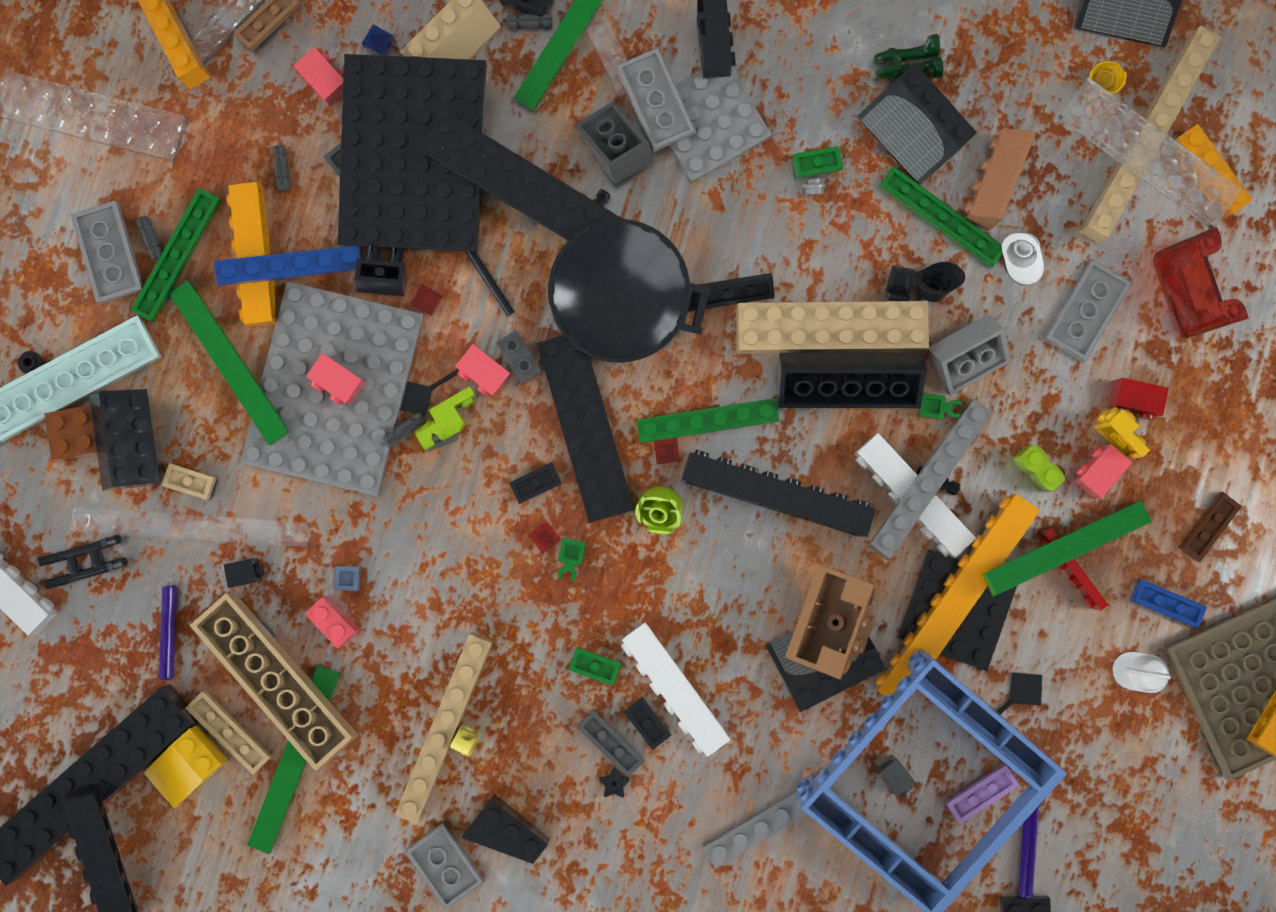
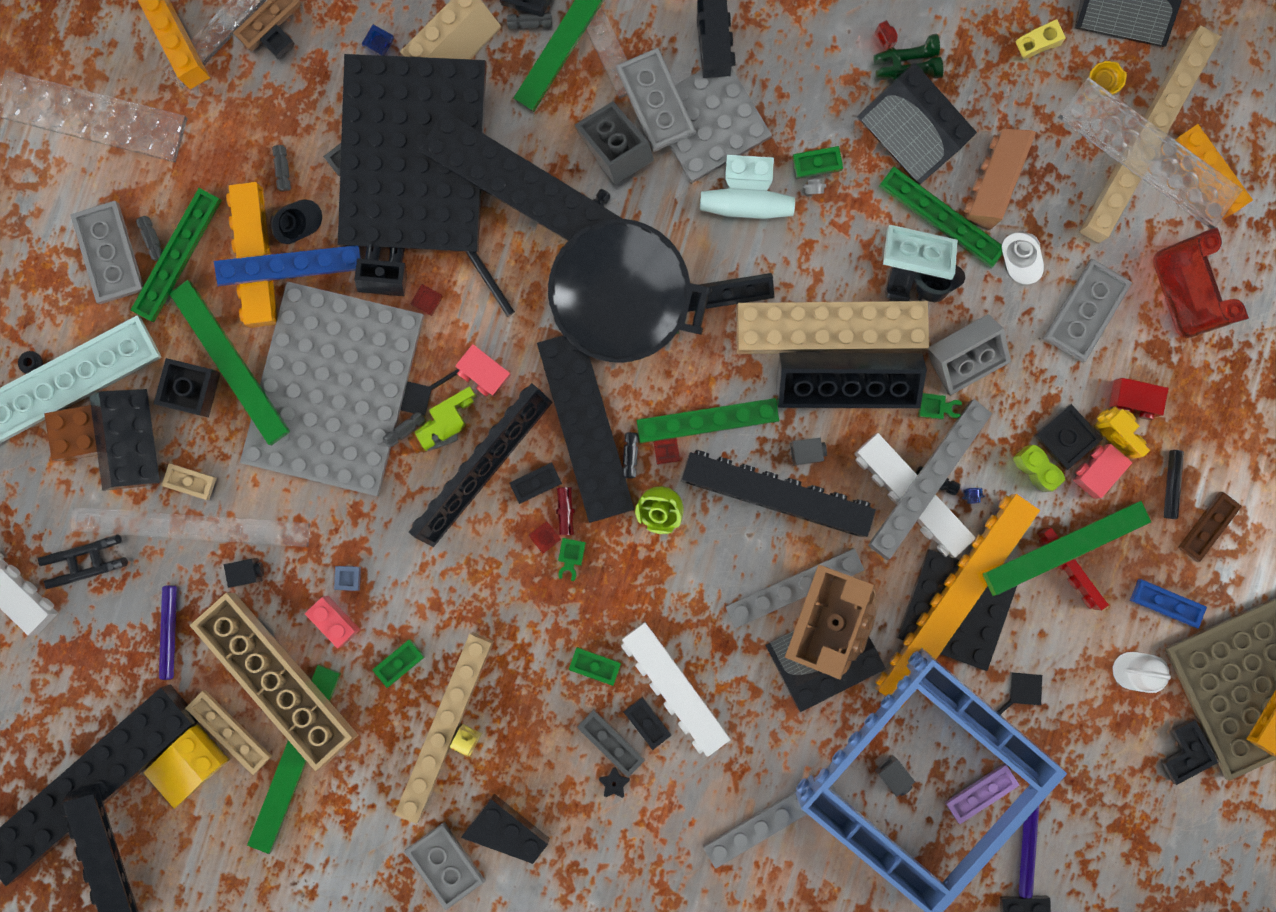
(187, 387): none -> black brick
(277, 41): none -> black plate
(295, 221): none -> black piece
(321, 76): coral brick -> none
(335, 379): coral brick -> none
(398, 663): none -> green plate
(480, 466): none -> black plate
(519, 357): dark grey brick -> none
(565, 511): none -> dark red pin
(630, 454): none -> black axle
(747, 191): none -> light aqua plate
(788, 590): none -> light grey plate
(808, 451): none -> dark grey brick
(886, 35): none -> clear red plate
(920, 252): none -> light aqua plate
(973, 495): none -> clear blue plate
(1041, 39): none -> light yellow leg
(1068, 437): none -> black plate
(1173, 484): none -> black axle
(1195, 753): none -> black plate

